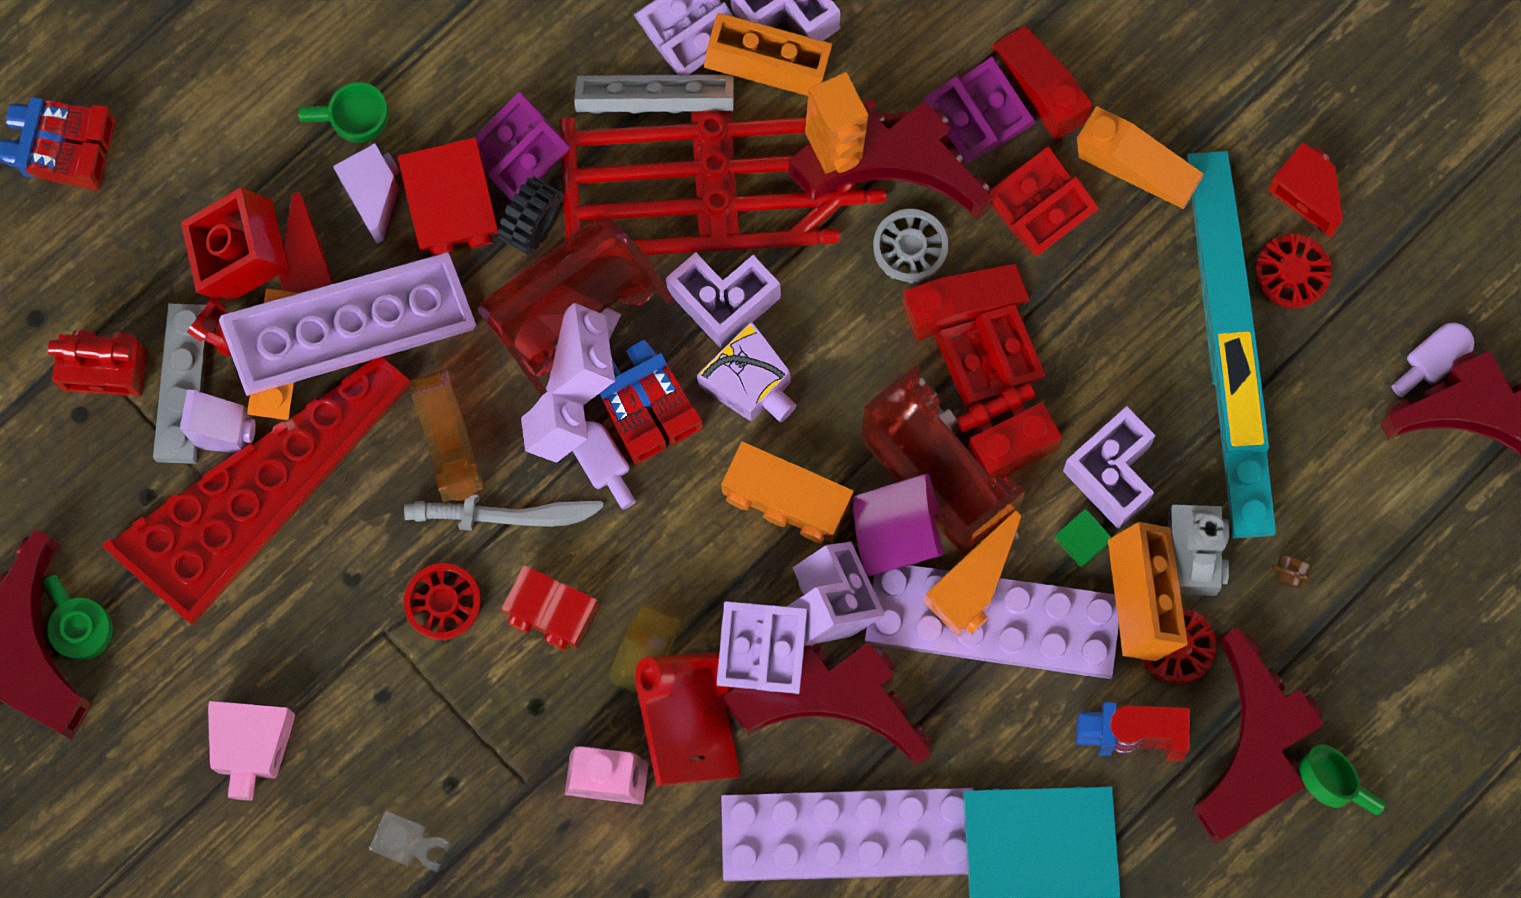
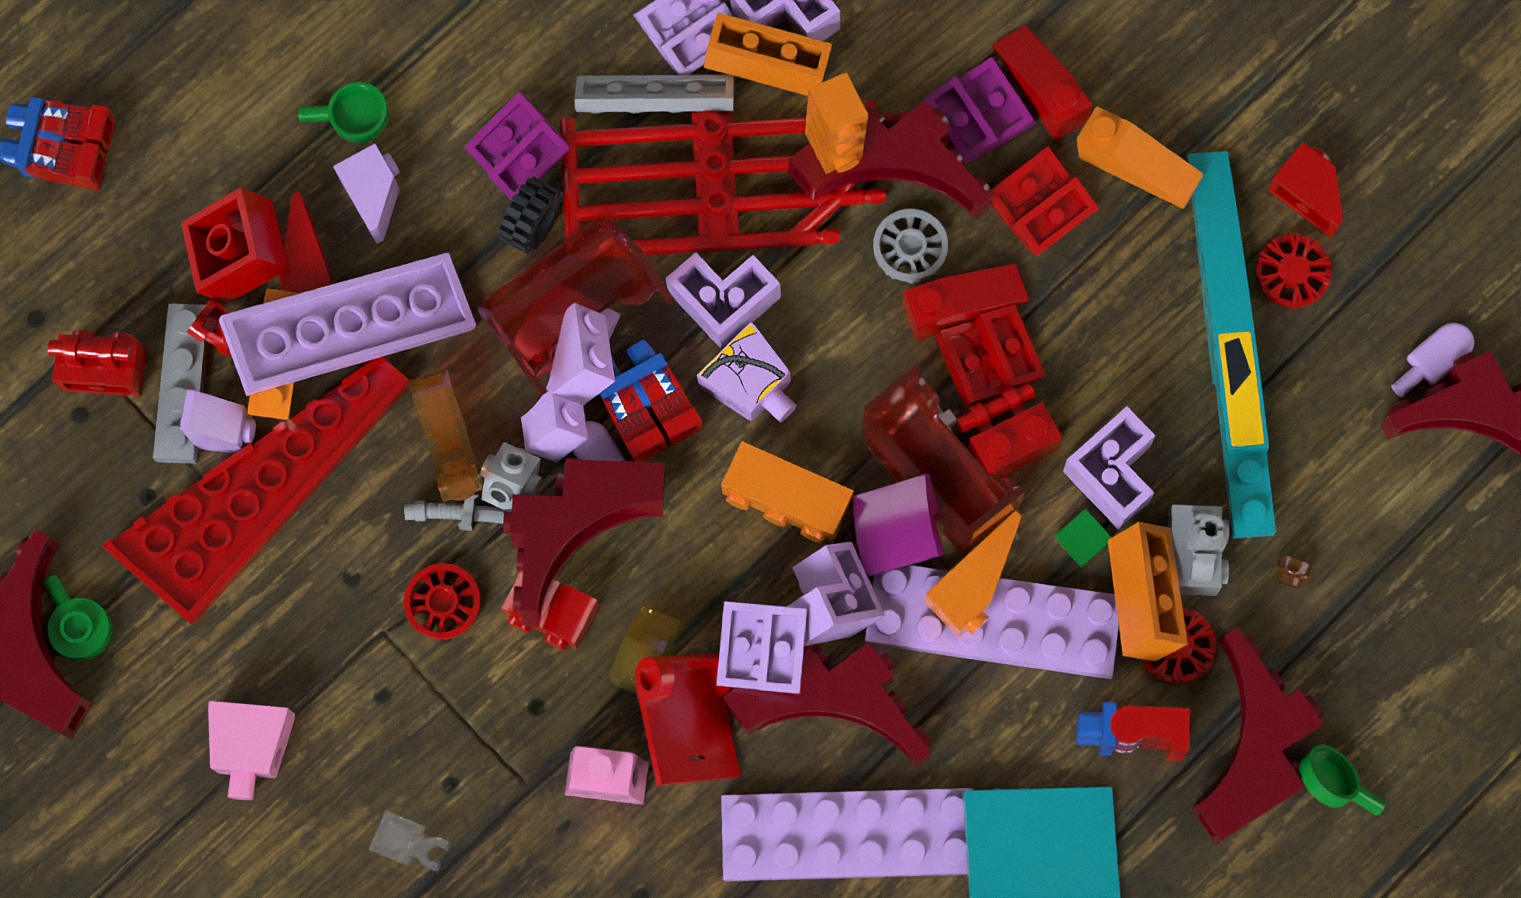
(449, 197): red brick -> none
(508, 474): none -> light grey brick
(587, 502): none -> dark red arch

